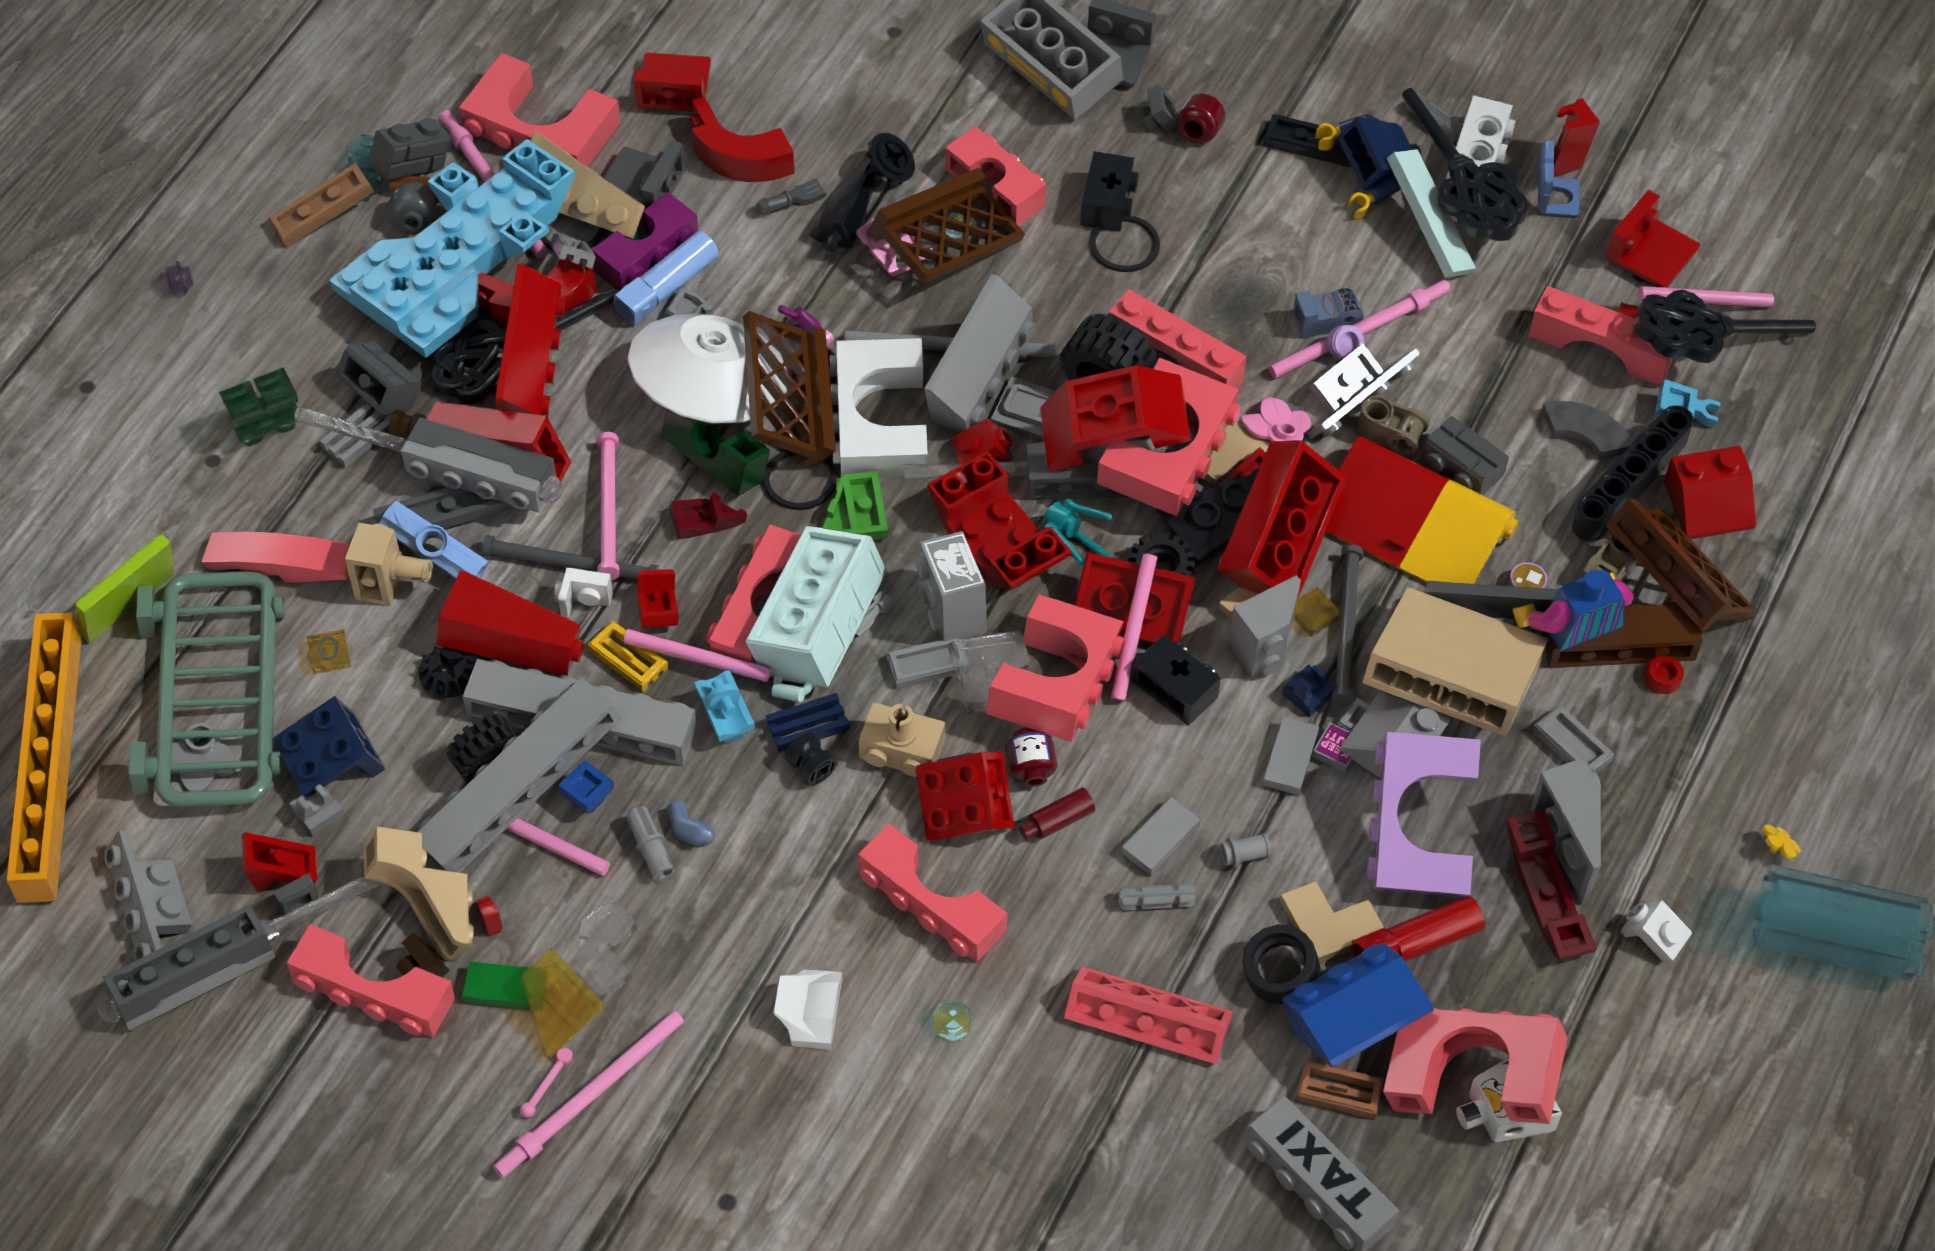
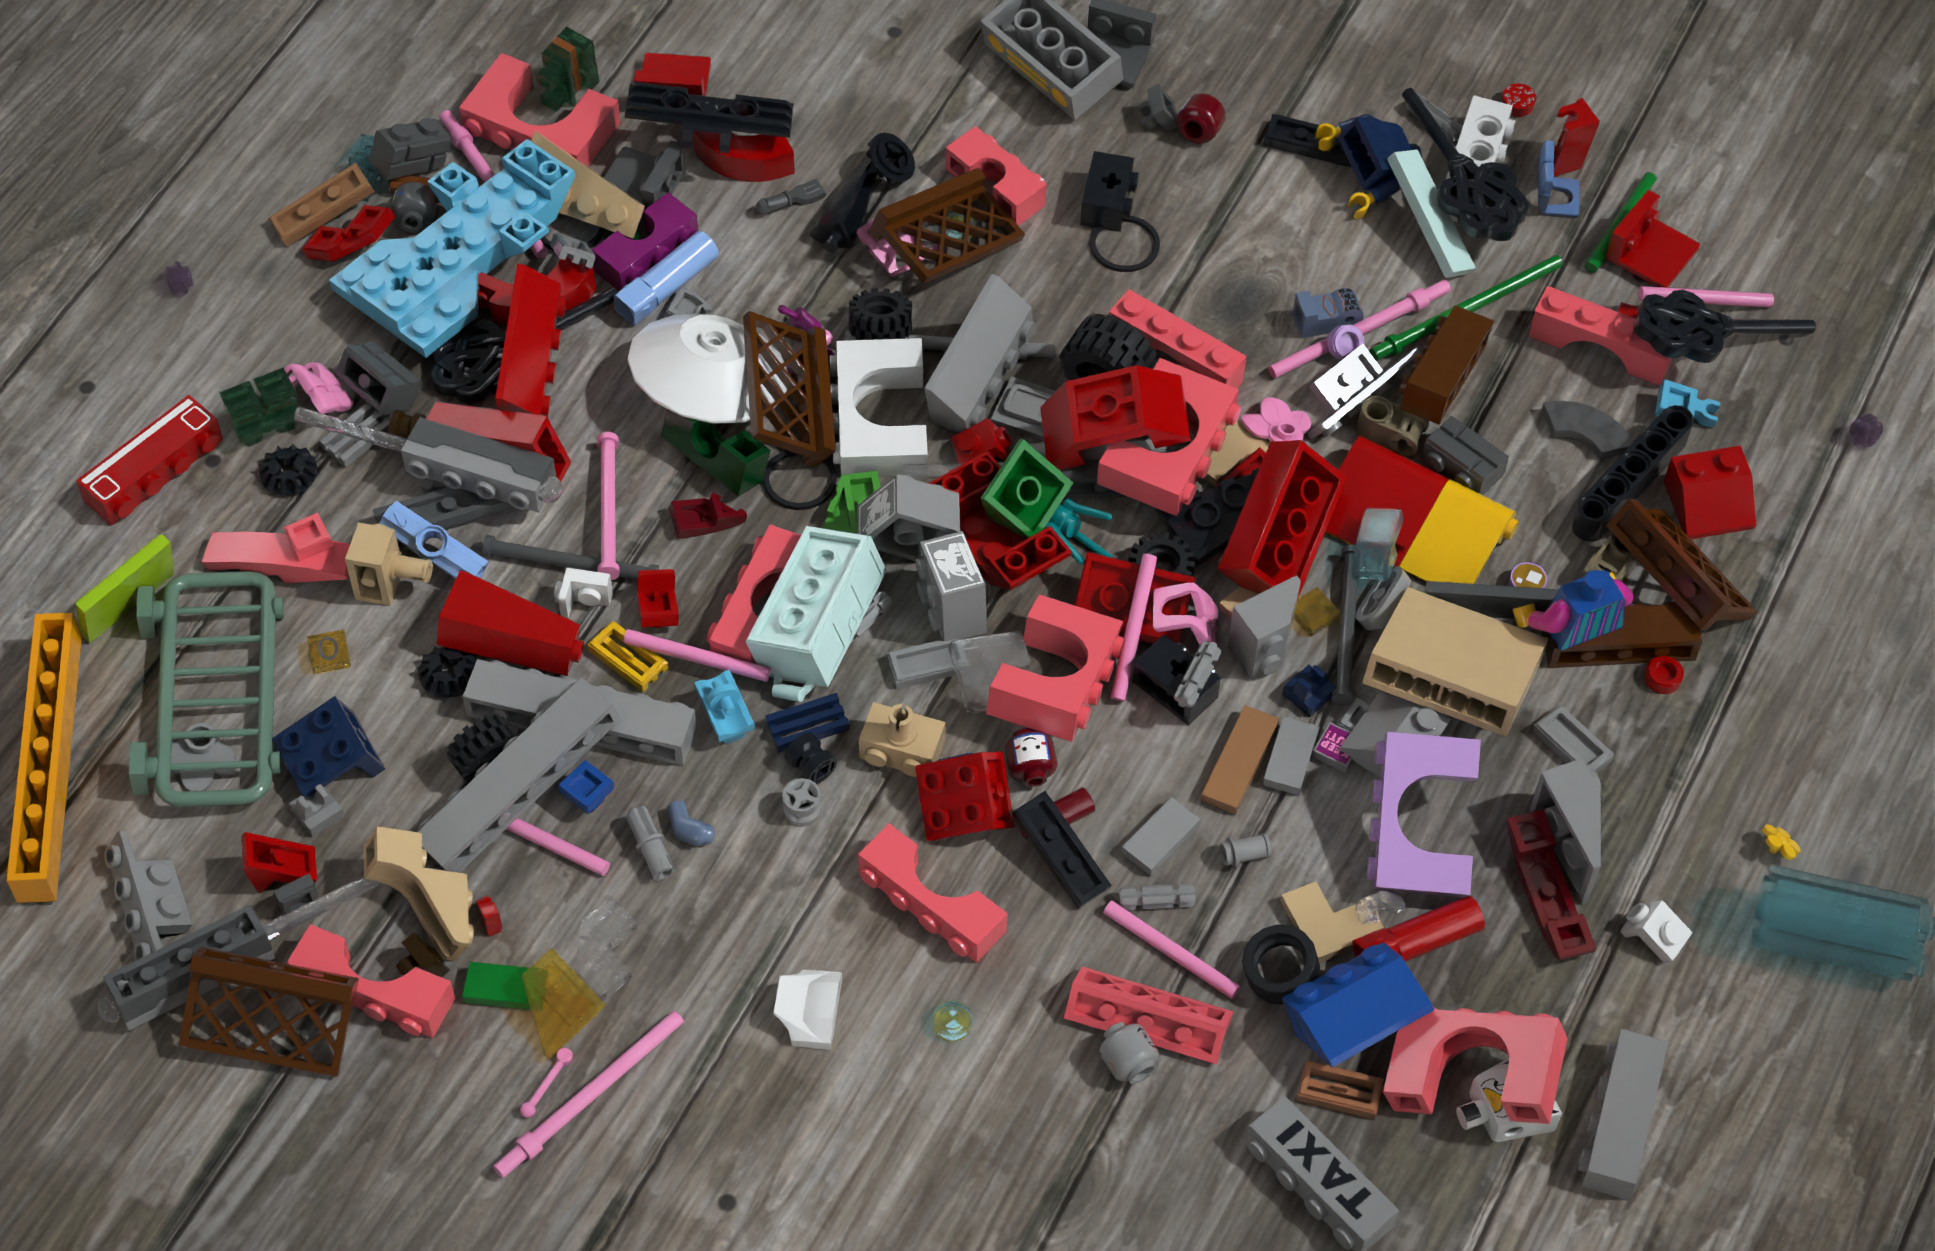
(150, 460): none -> red brick
(273, 977): none -> reddish brown fence
(289, 481): none -> black gear
(308, 536): none -> coral tile
(321, 387): none -> bright pink piece
(364, 229): none -> red tile
(566, 69): none -> clear green hips
(709, 113): none -> black piece
(797, 793): none -> light grey wheel
(880, 315): none -> black tyre
(907, 513): none -> light grey brick
(1025, 491): none -> green slope
(1061, 849): none -> black tile
(1129, 1052): none -> light grey head
(1171, 949): none -> bright pink bar
(1197, 674): none -> light grey axle
(1203, 625): none -> bright pink piece
(1240, 759): none -> medium nougat tile
(1375, 544): none -> clear light blue slope
(1382, 600): none -> light grey plate
(1382, 900): none -> clear arm
(1394, 344): none -> green bar
(1445, 364): none -> reddish brown brick
(1521, 97): none -> red tile
(1600, 251): none -> green bar
(1623, 1115): none -> light grey brick
(1866, 430): none -> clear purple plate

